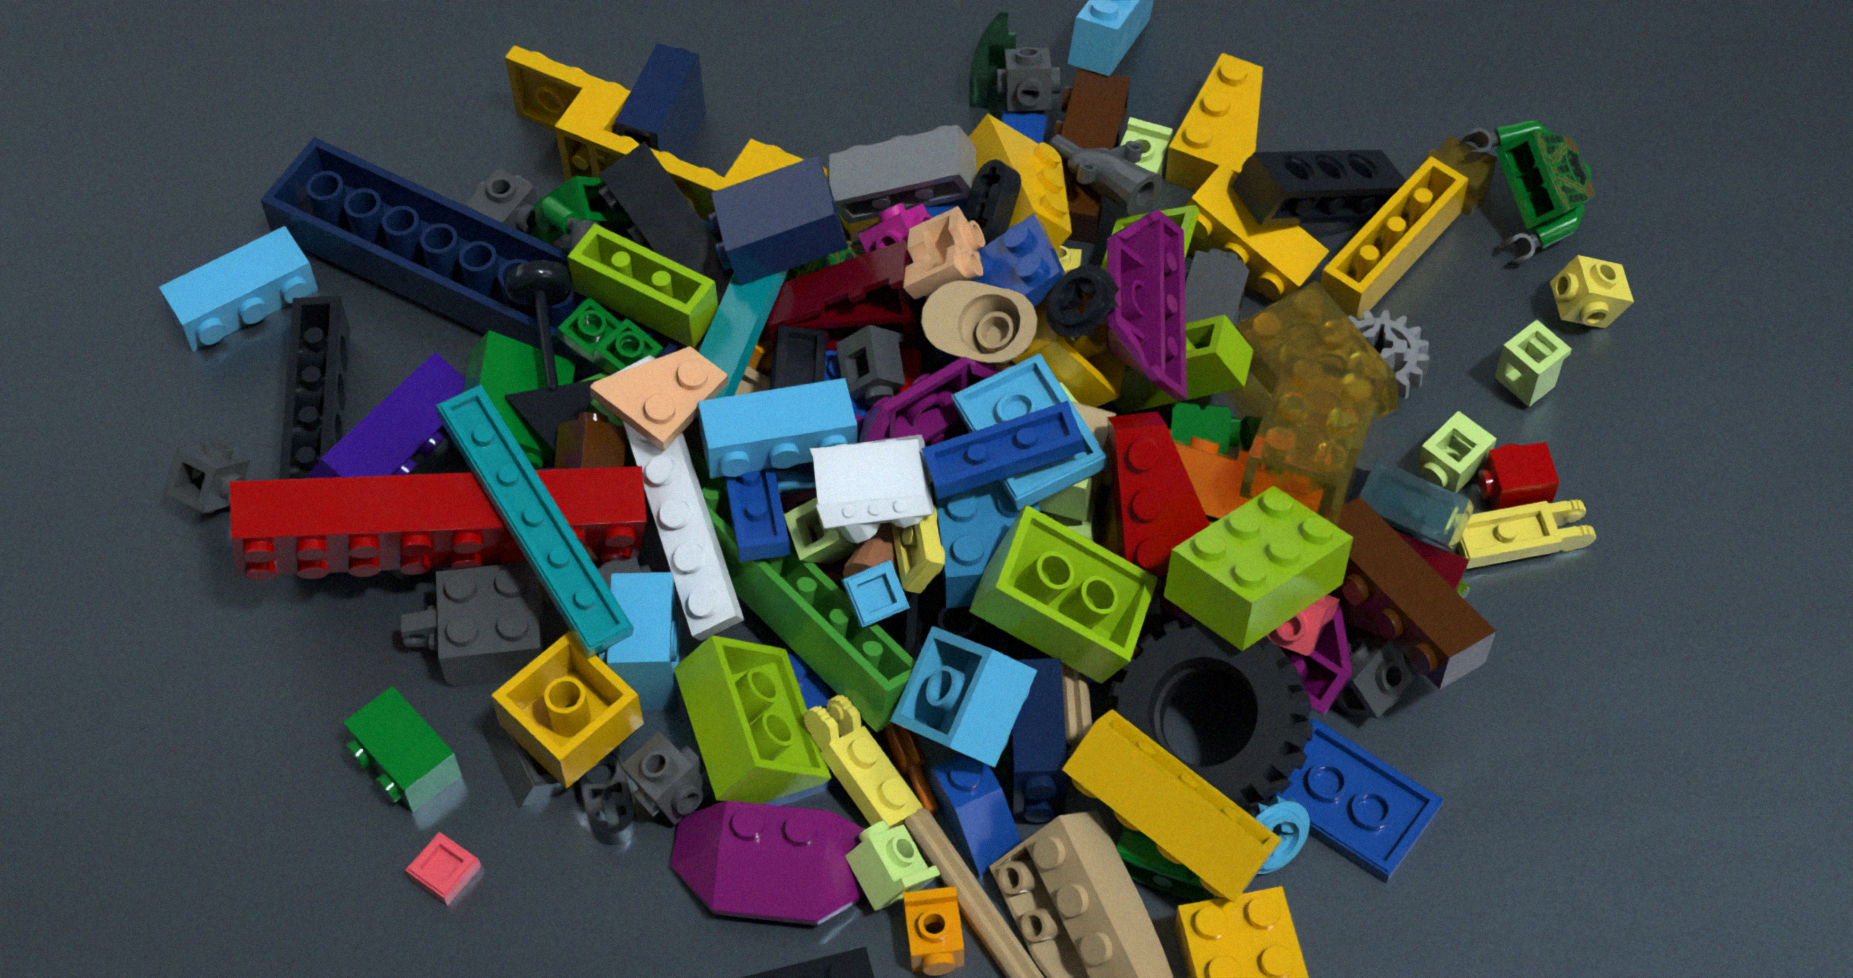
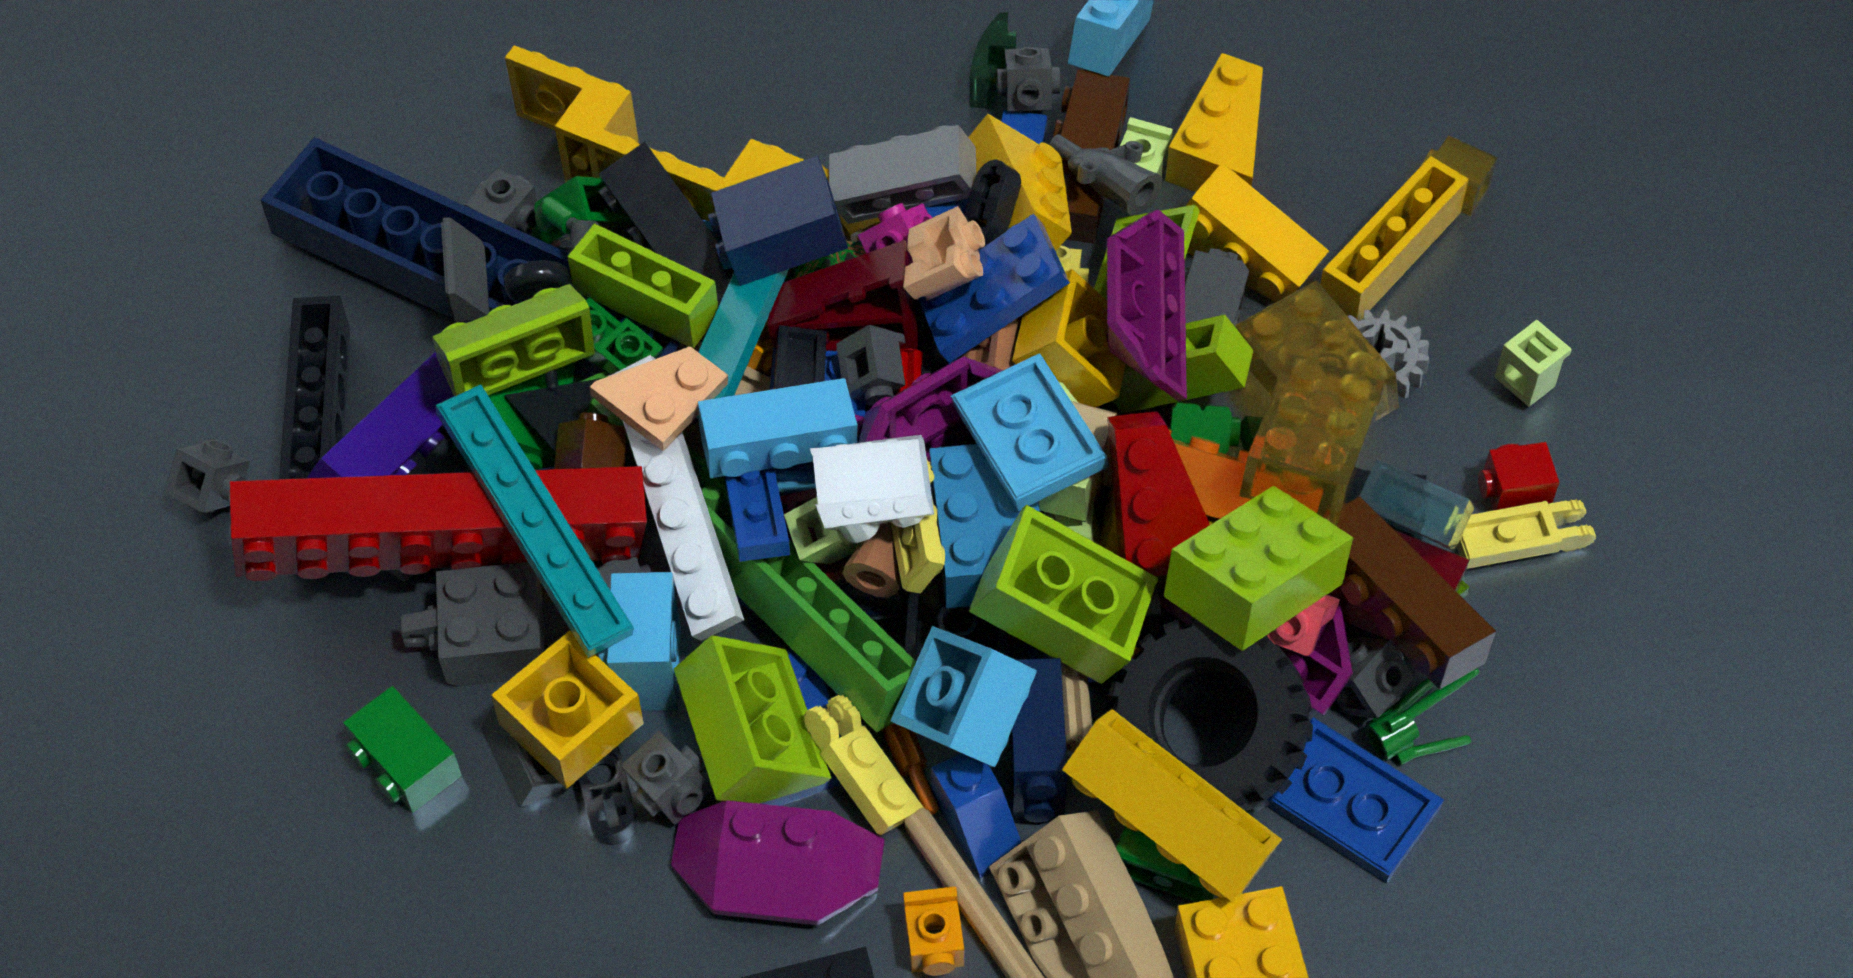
(238, 288): medium azure brick -> none
(443, 868): coral tile -> none
(464, 272): none -> dark grey slope
(516, 341): none -> lime slope
(665, 102): dark blue brick -> none
(875, 593): medium azure tile -> none
(888, 864): yellowish green brick -> none
(979, 321): tan piece -> none
(1003, 449): blue plate -> none
(1067, 298): black gear -> none
(1292, 827): medium azure gear -> none
(1316, 186): black brick -> none
(1395, 729): none -> green plant
(1455, 453): yellowish green brick -> none
(1544, 177): green torso -> none
(1591, 291): light yellow brick -> none

